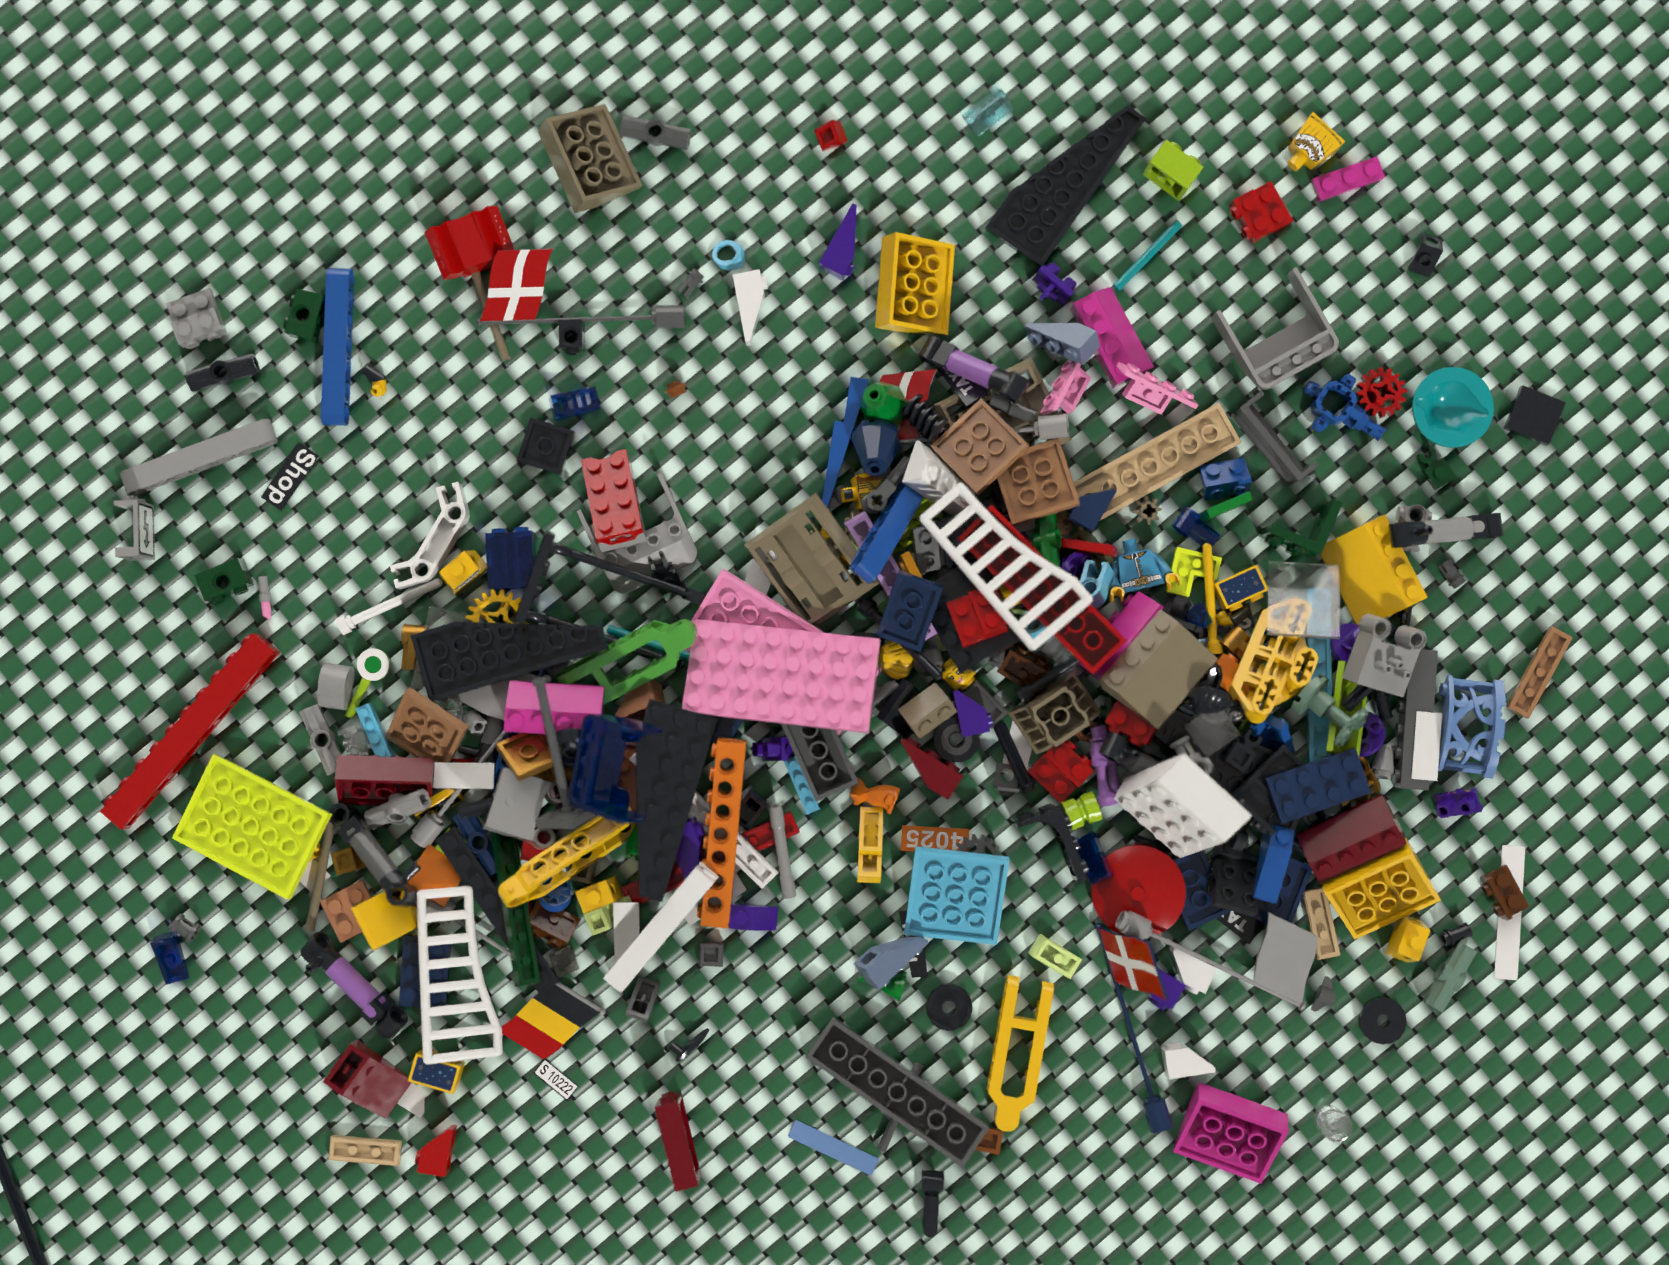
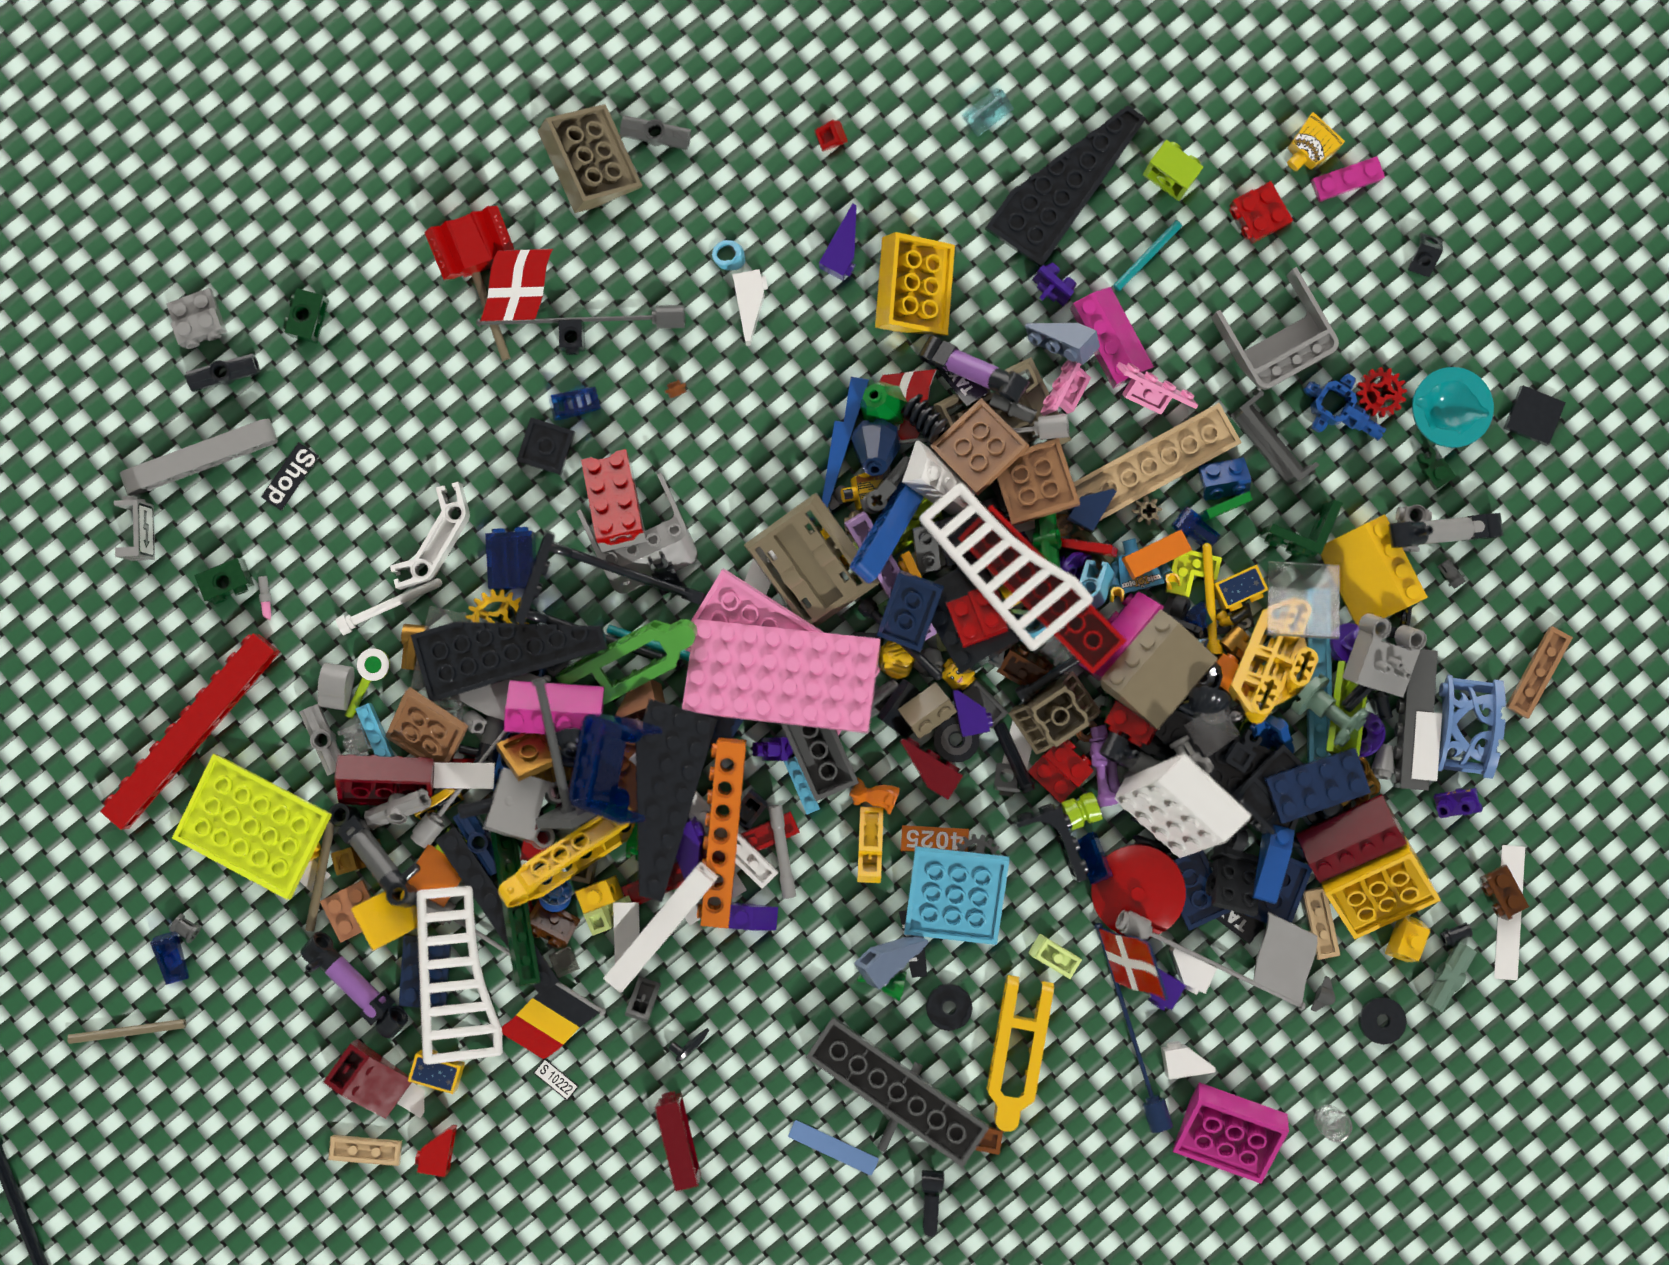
(126, 1031): none -> dark tan piece
(337, 346): blue beam -> none
(378, 379): arm -> none
(463, 571): yellow torso -> none
(691, 281): dark grey pin -> none
(711, 954): dark grey tile -> none
(1156, 554): none -> orange tile

